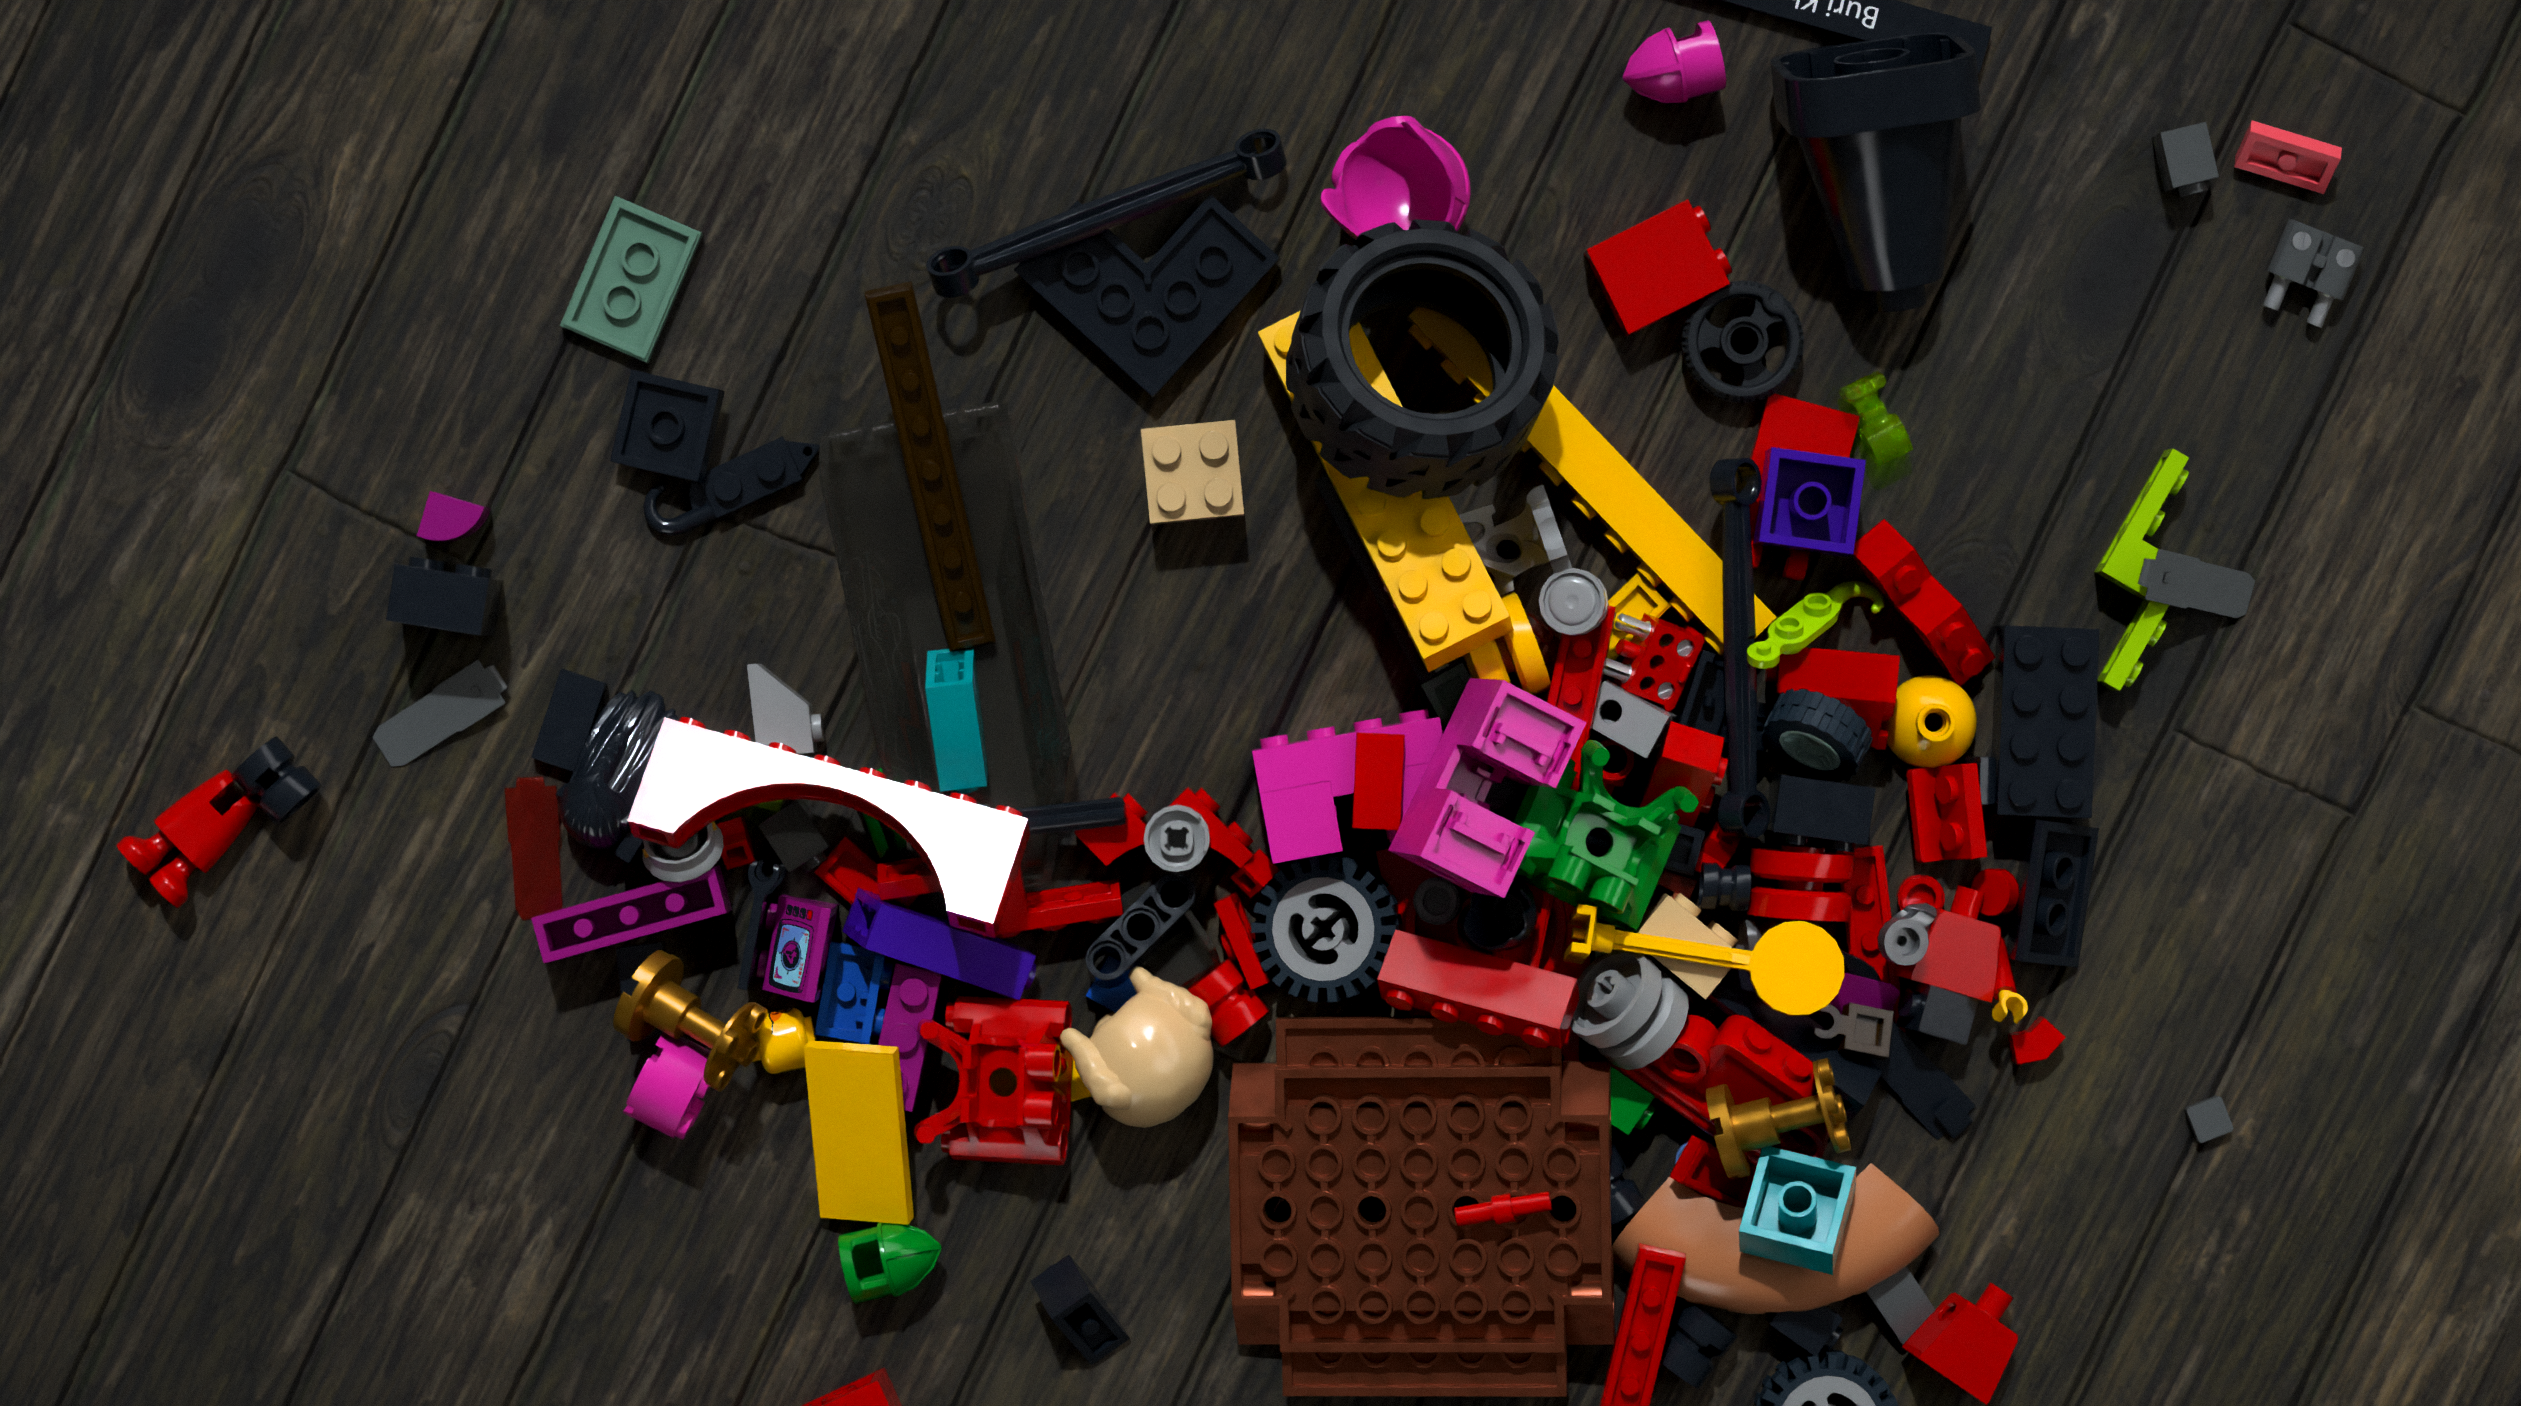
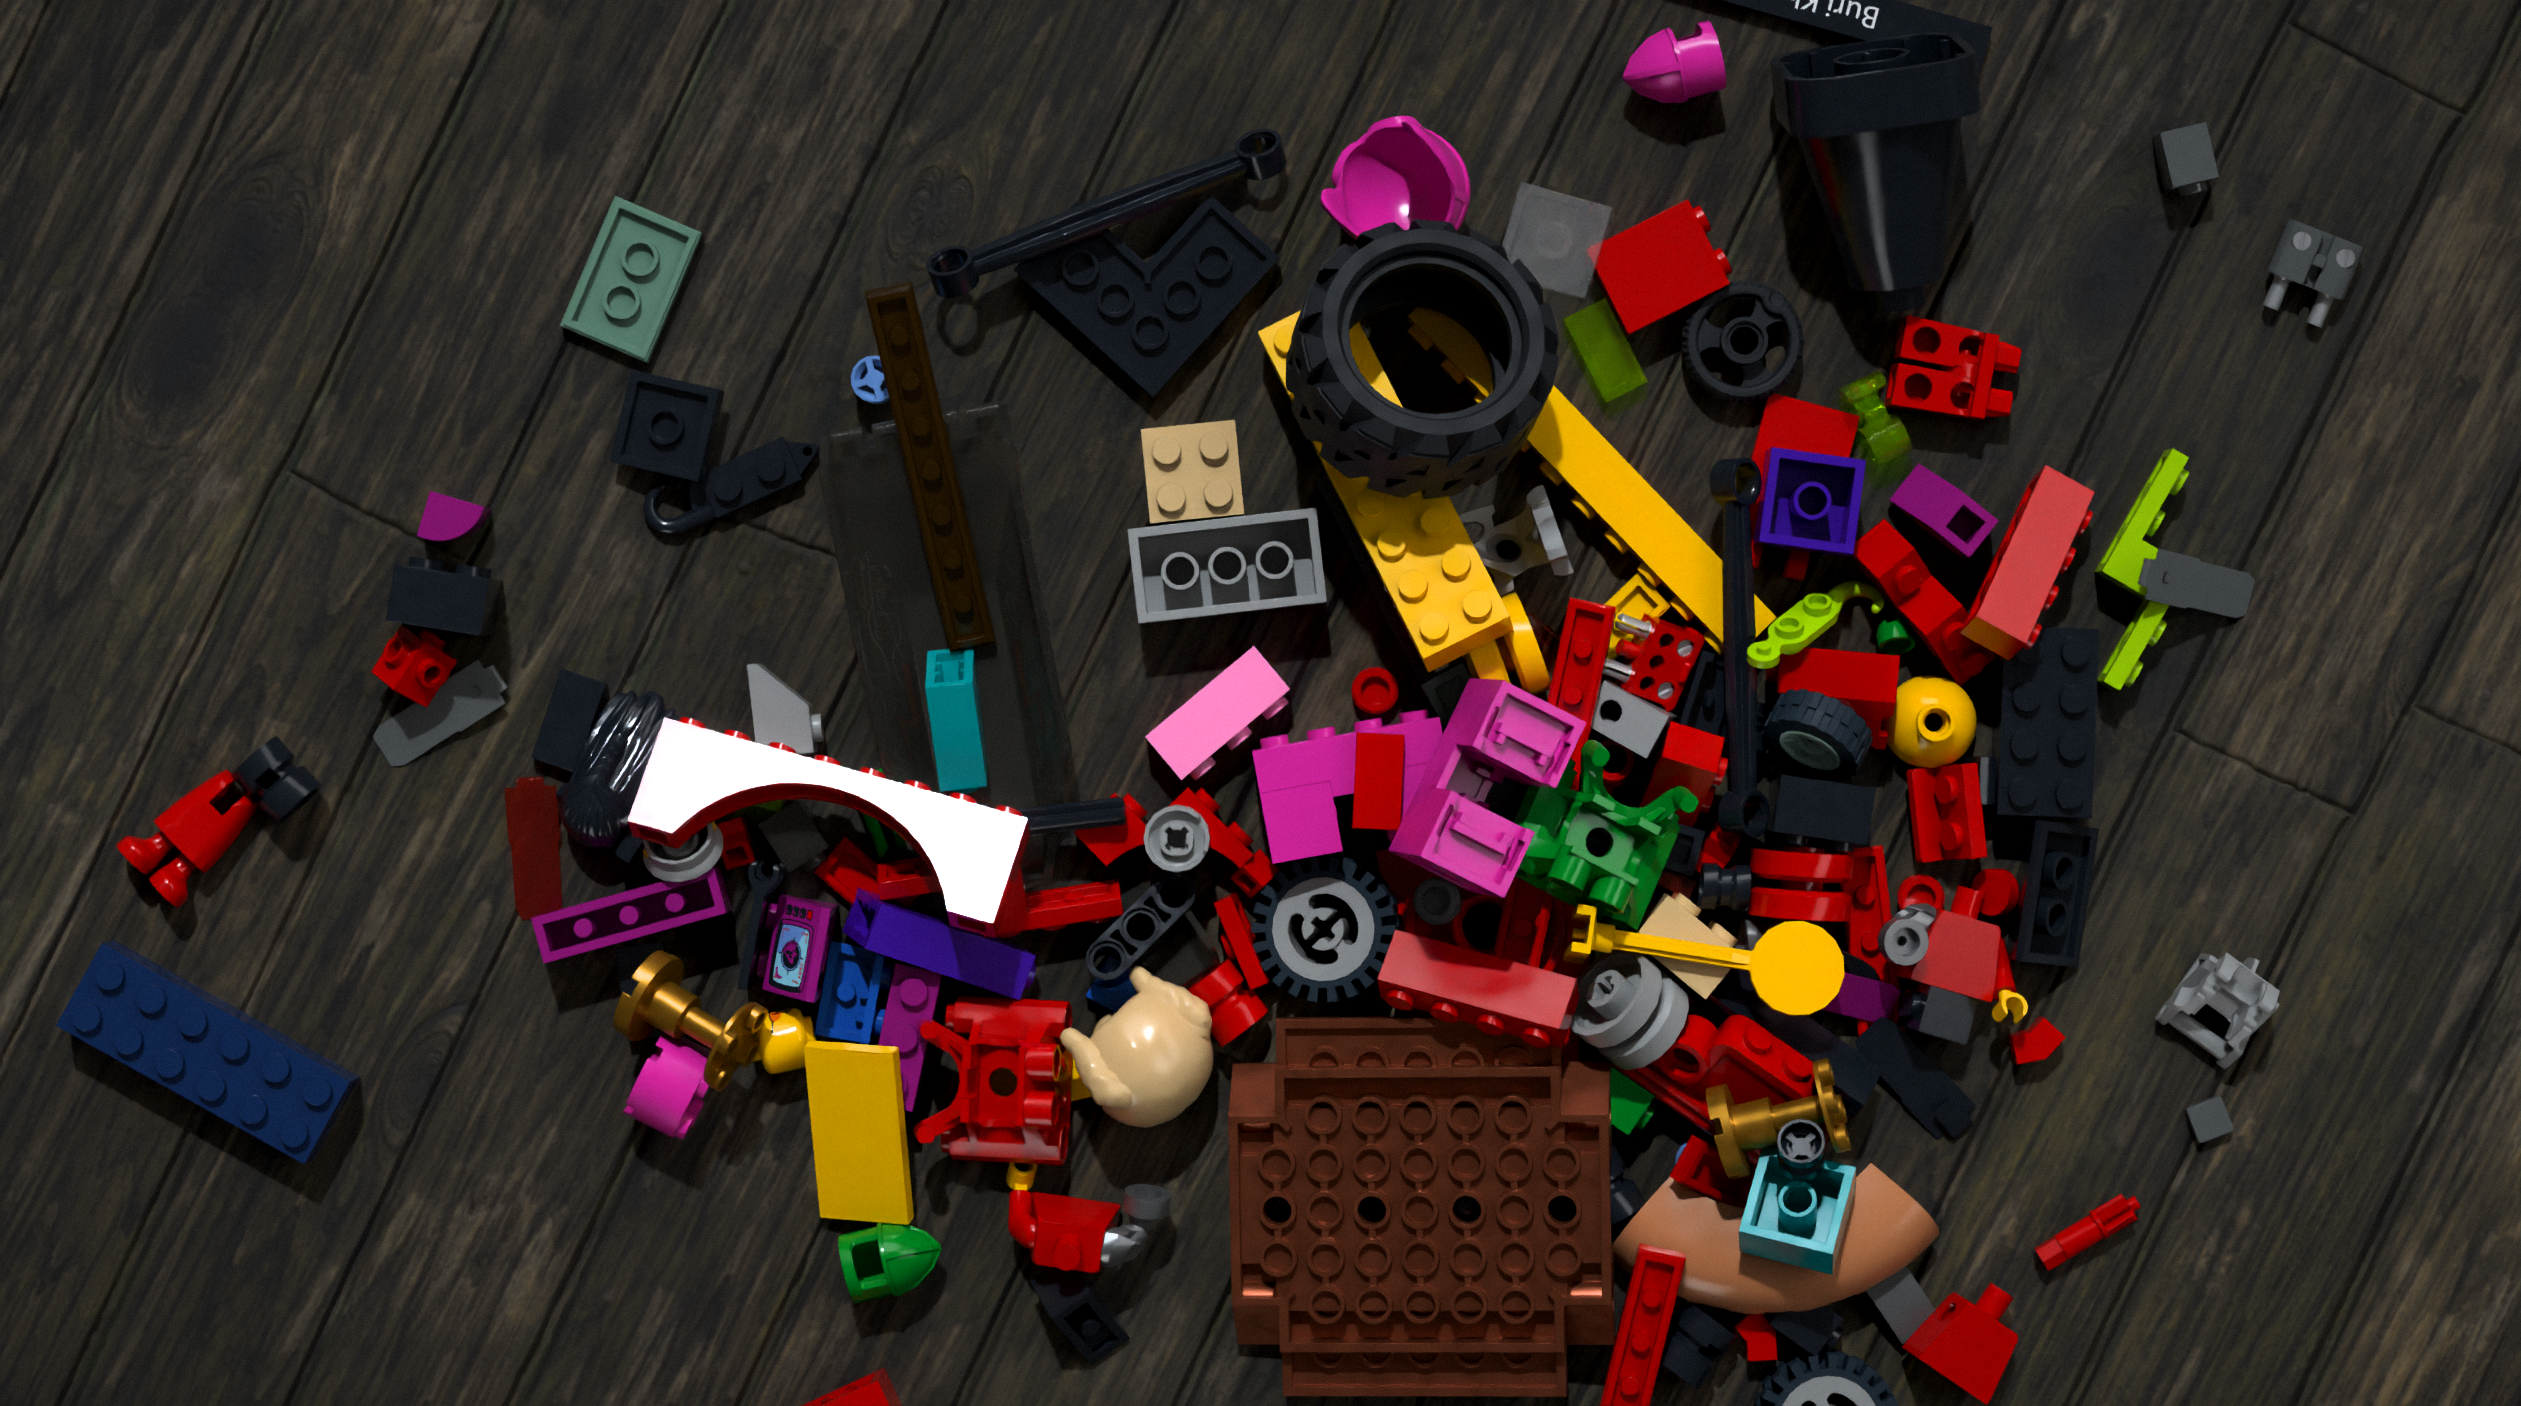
(208, 1051): none -> dark blue brick
(415, 664): none -> red brick
(866, 375): none -> medium blue wheel
(1080, 1231): none -> red torso
(1219, 715): none -> bright pink brick
(1227, 565): none -> light grey brick
(1374, 690): none -> red tile
(1502, 922): black hair -> none
(1503, 1208): red bar -> none
(1558, 239): none -> clear panel
(1573, 601): light grey wheel -> none
(1605, 350): none -> clear neon green tile
(1758, 1337): none -> red piece
(1801, 1139): none -> black wheel
(1860, 1030): dark brown plate -> none
(1895, 636): none -> green hinge
(1943, 511): none -> magenta slope
(1964, 375): none -> red hips
(2028, 563): none -> brick
(2088, 1231): none -> red piece
(2229, 989): none -> light grey piece
(2287, 157): coral plate -> none

